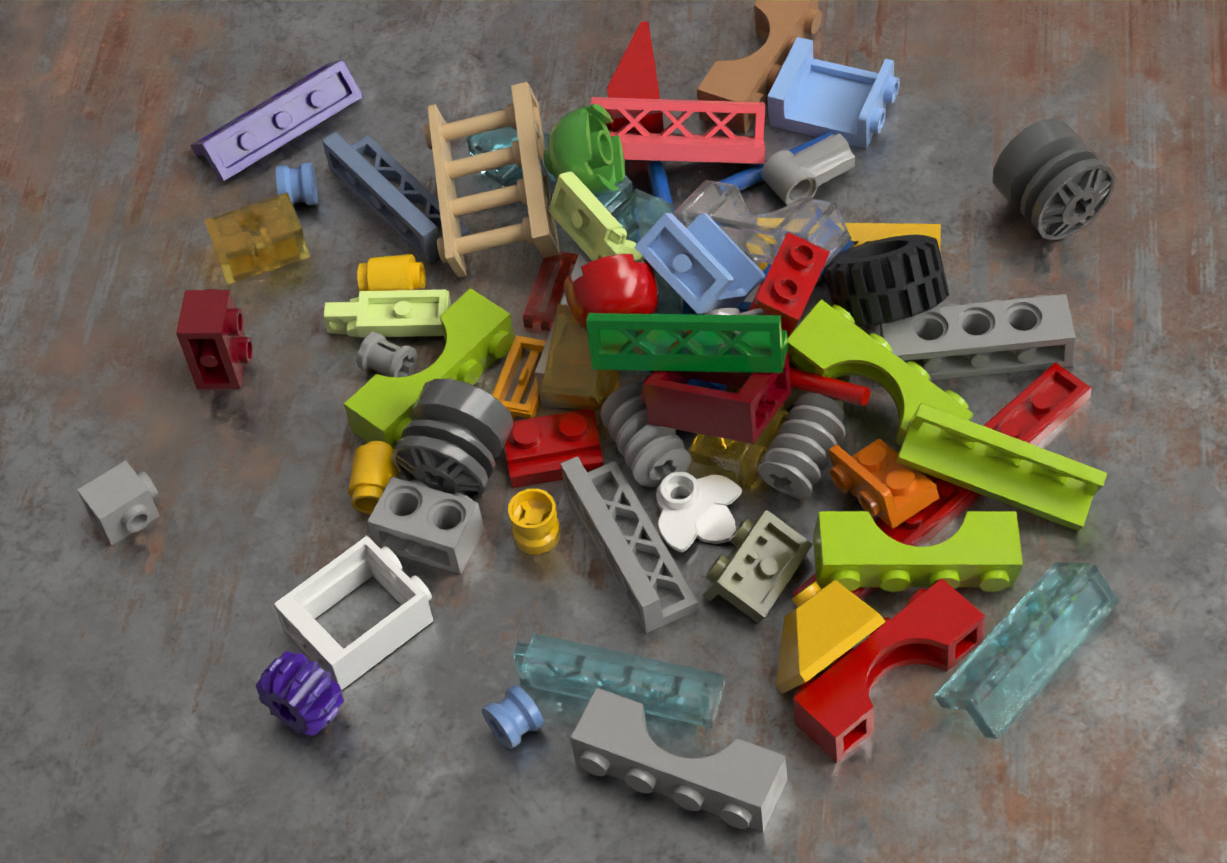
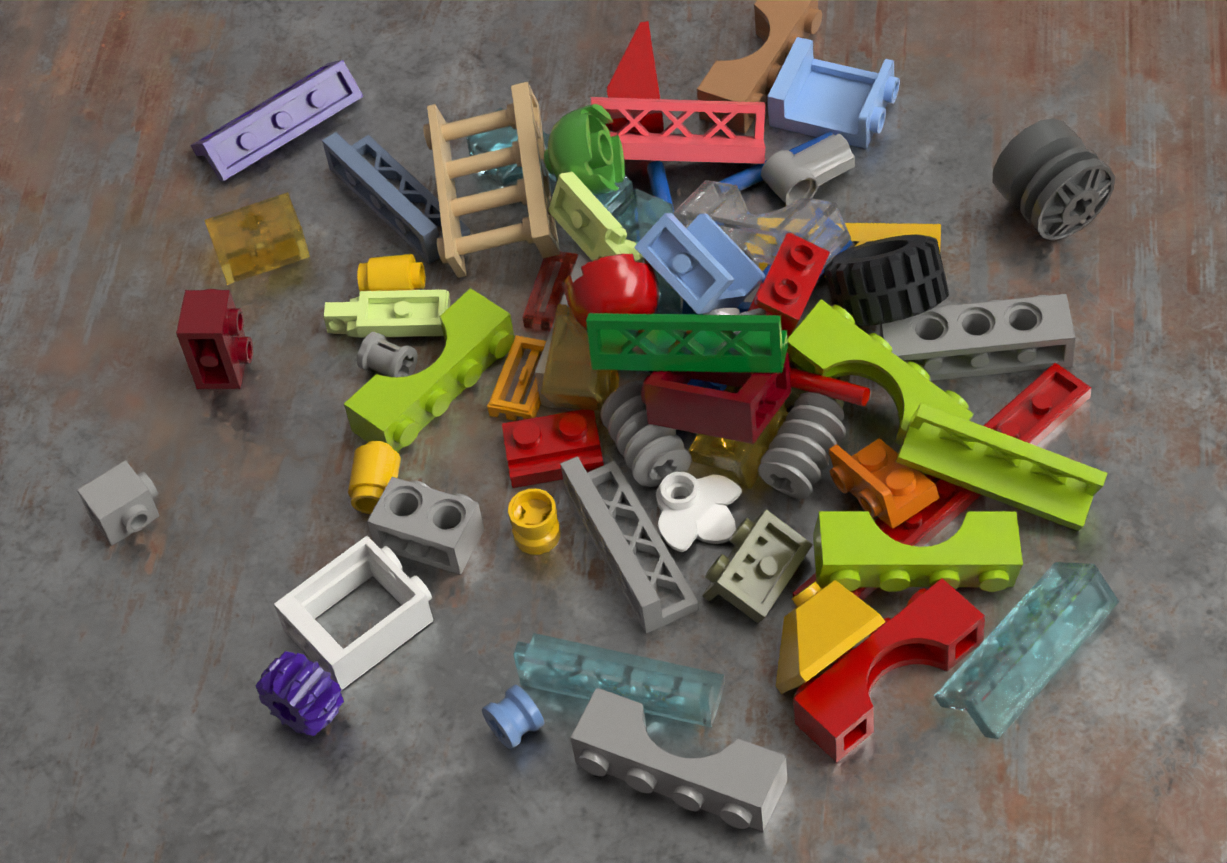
(298, 182): medium blue wheel -> none
(453, 438): dark grey wheel -> none

